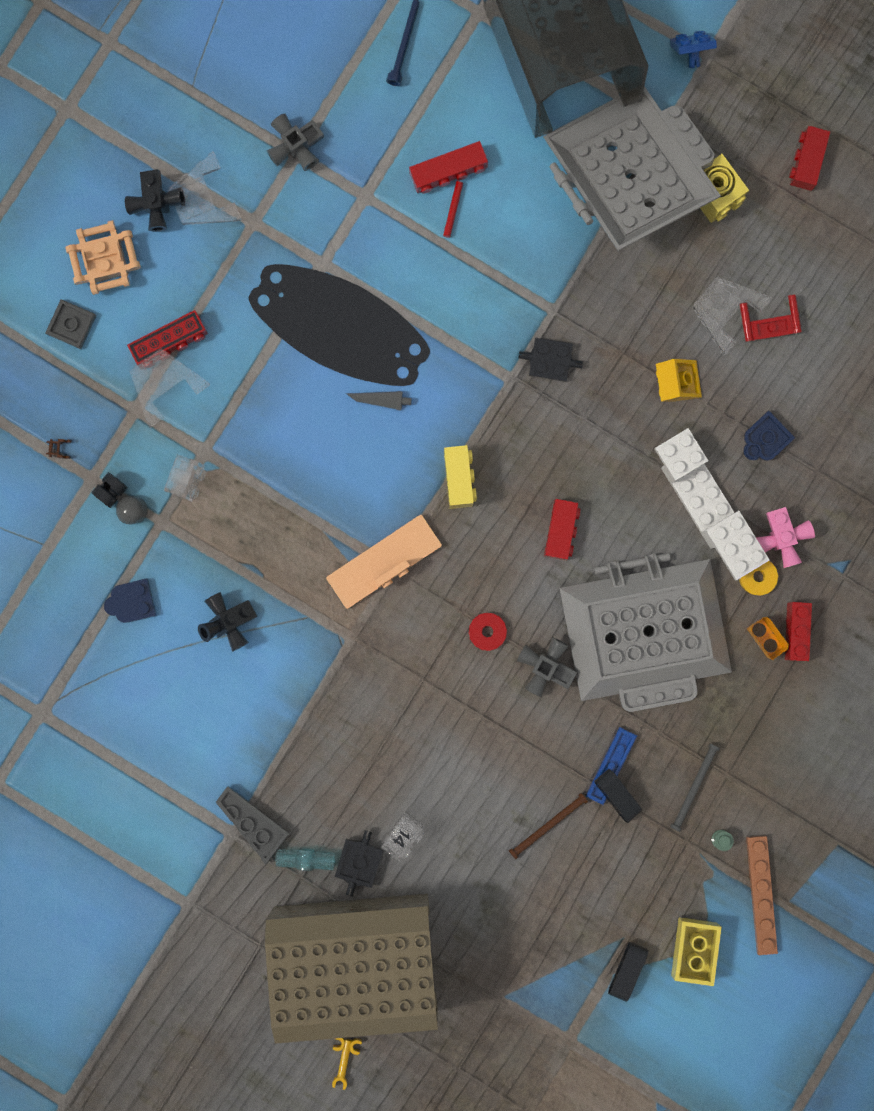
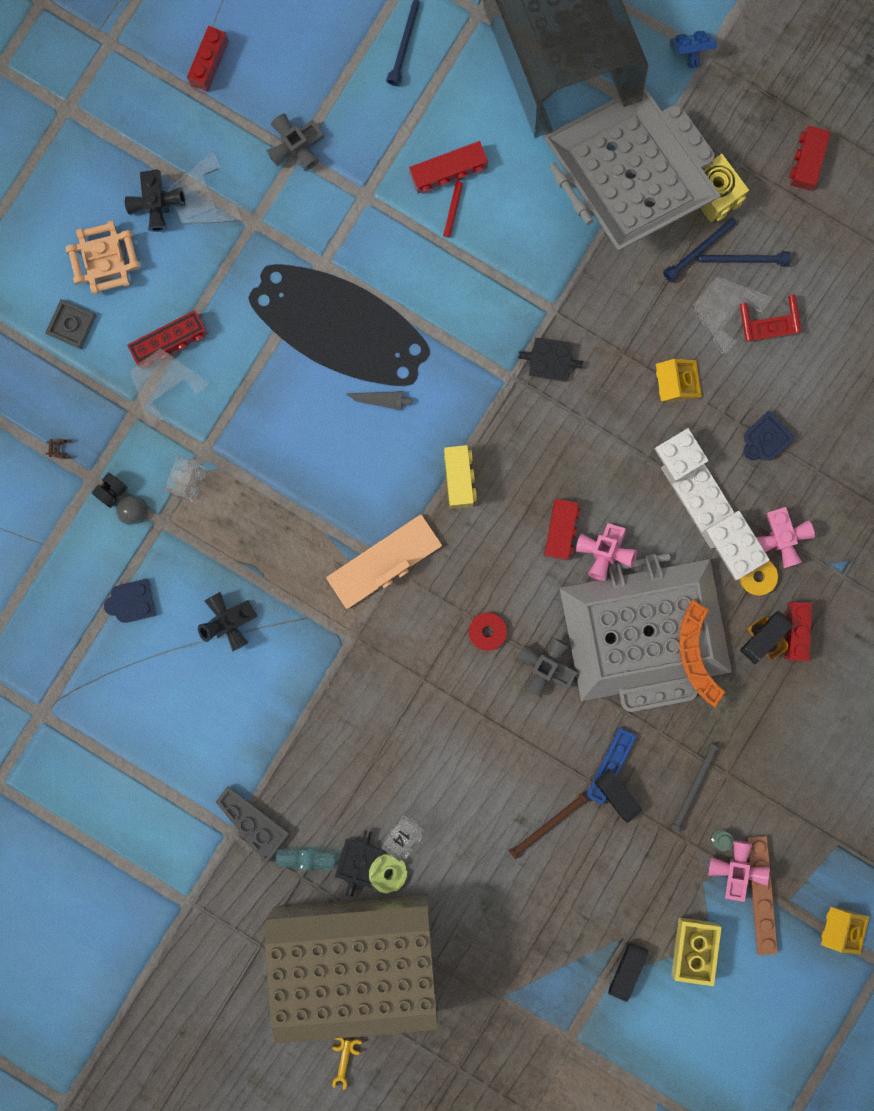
(207, 58): none -> red brick
(377, 871): none -> yellowish green tile
(606, 550): none -> bright pink brick
(671, 273): none -> dark blue piece
(691, 655): none -> orange tile
(739, 871): none -> bright pink brick
(766, 637): none -> black beam
(781, 258): none -> dark blue piece
(844, 930): none -> yellow slope

